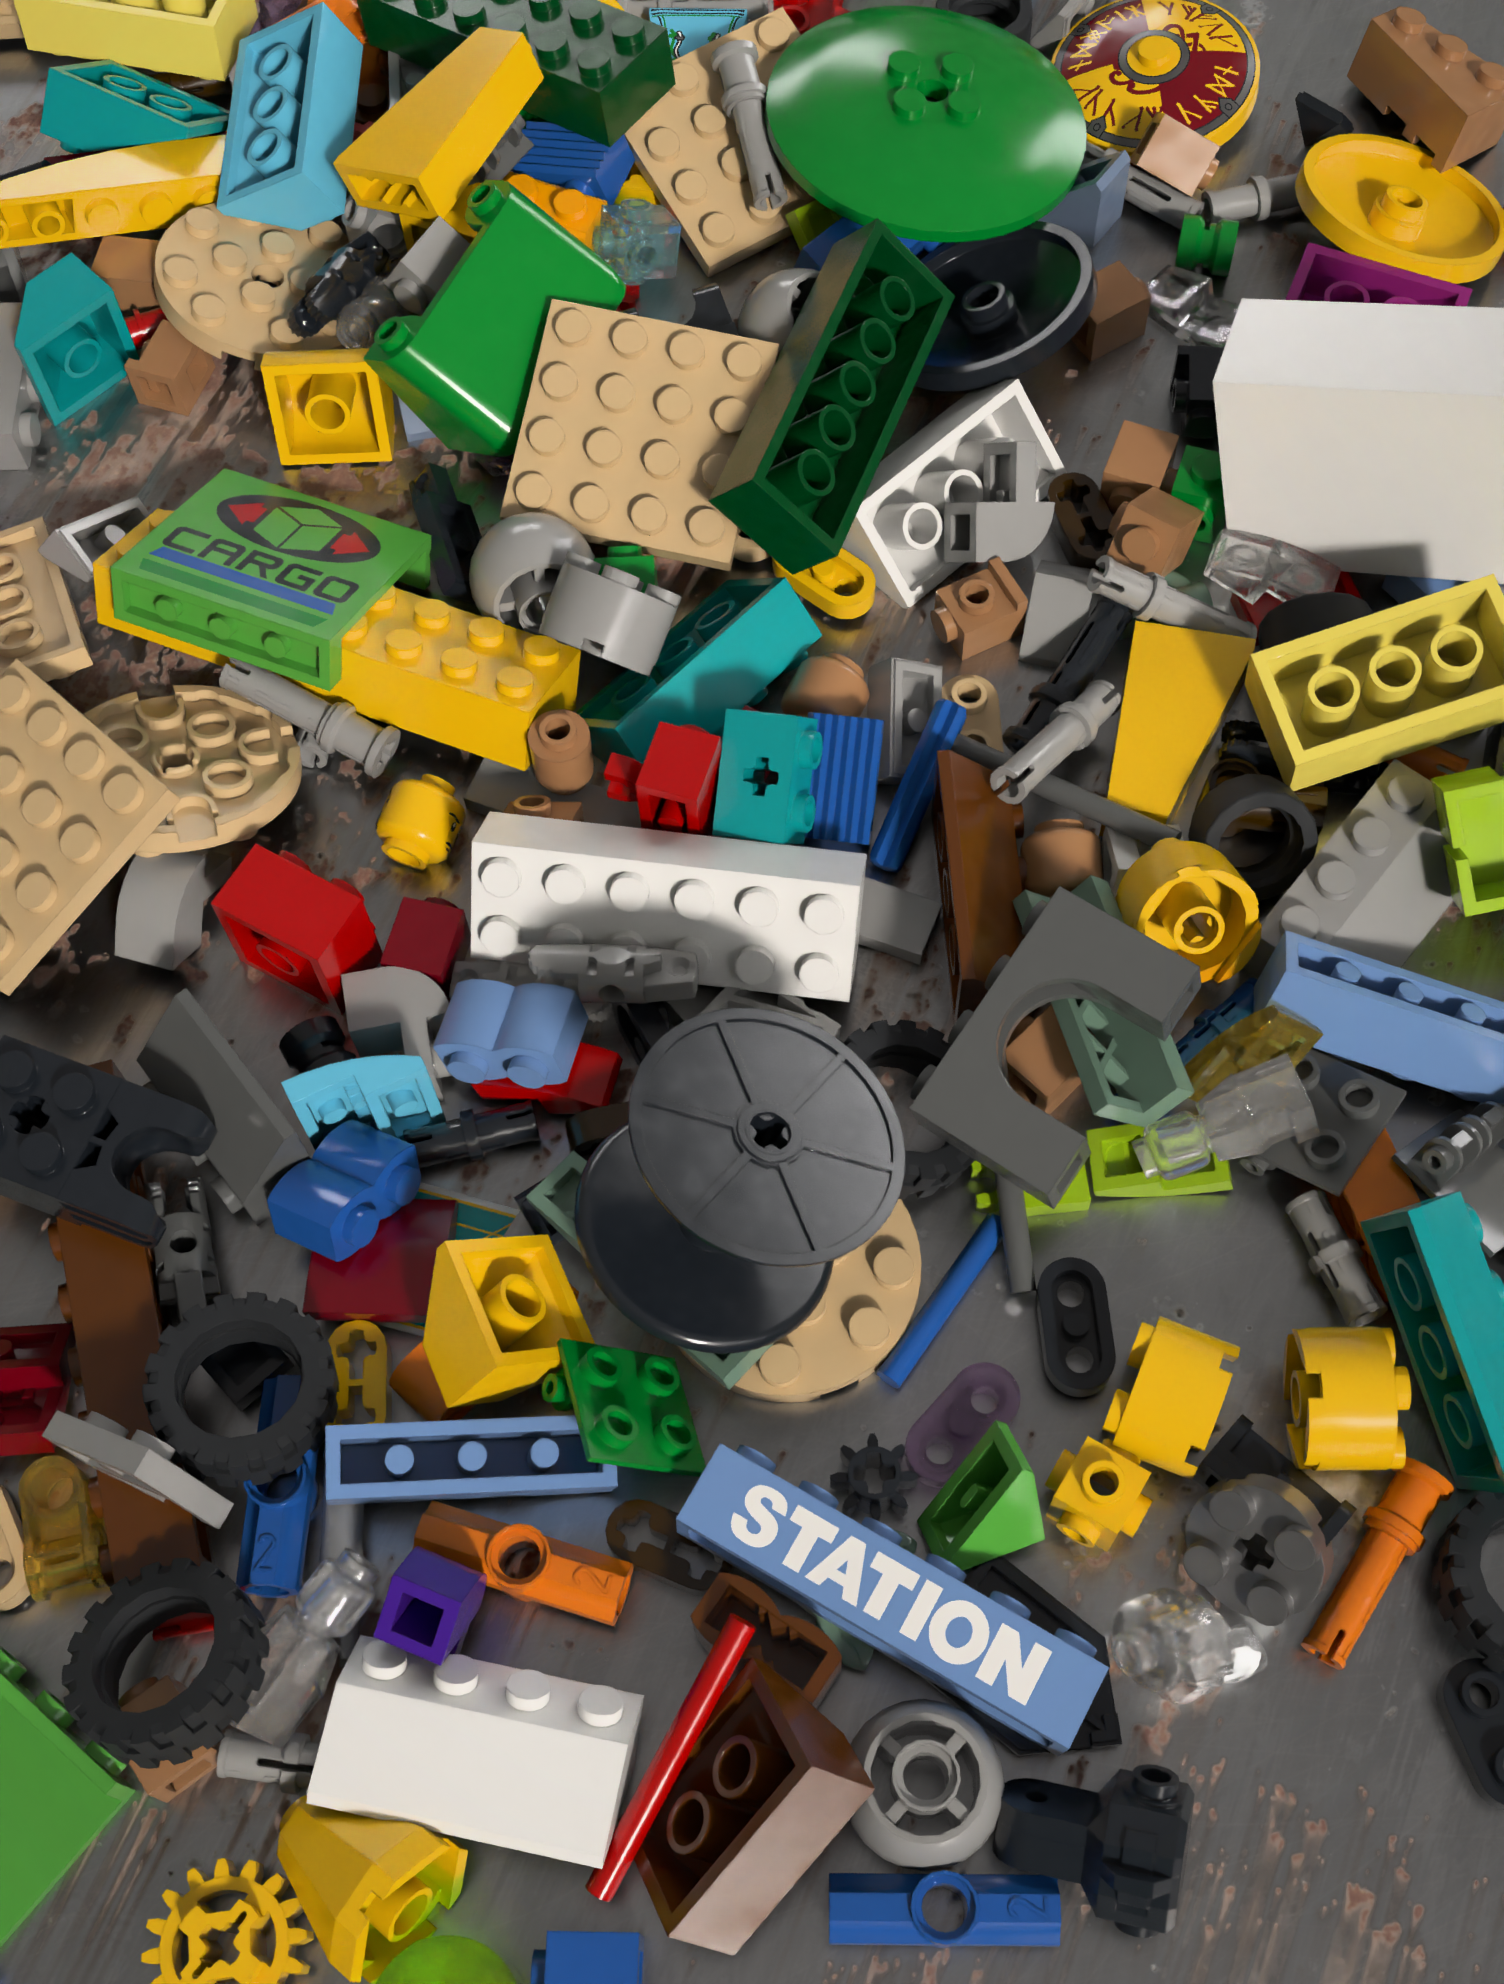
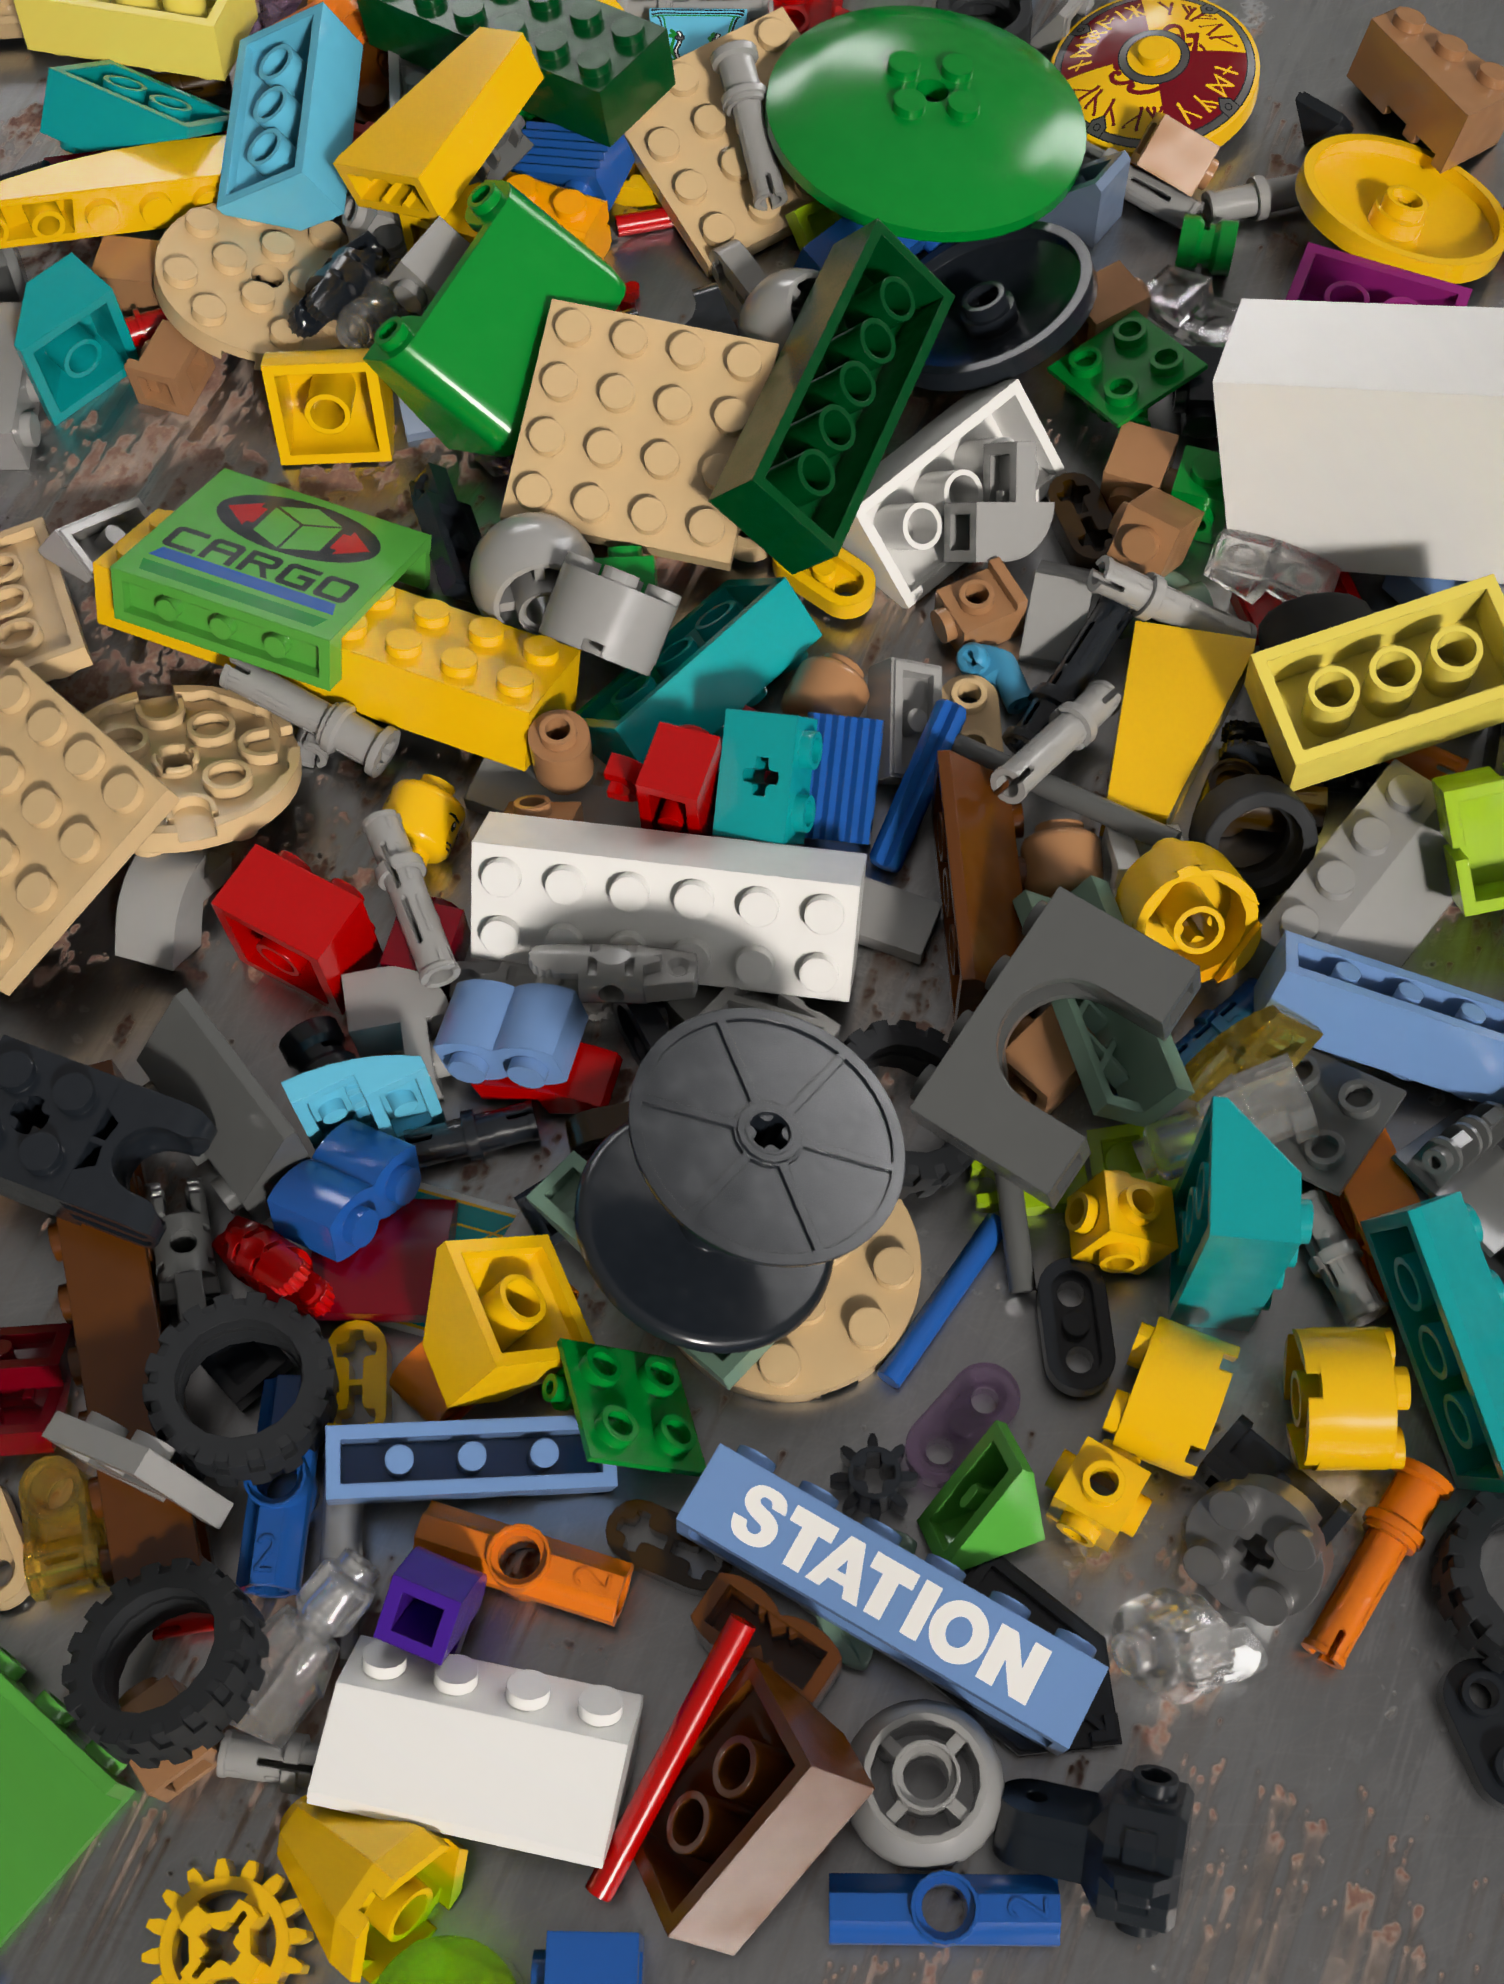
(273, 1266): none -> red hinge
(402, 876): none -> light grey pin
(638, 240): clear light blue brick -> none
(735, 271): none -> light grey beam
(999, 669): none -> dark azure arm
(1121, 1222): none -> yellow brick
(1126, 370): none -> green hinge
(1234, 1223): none -> teal slope

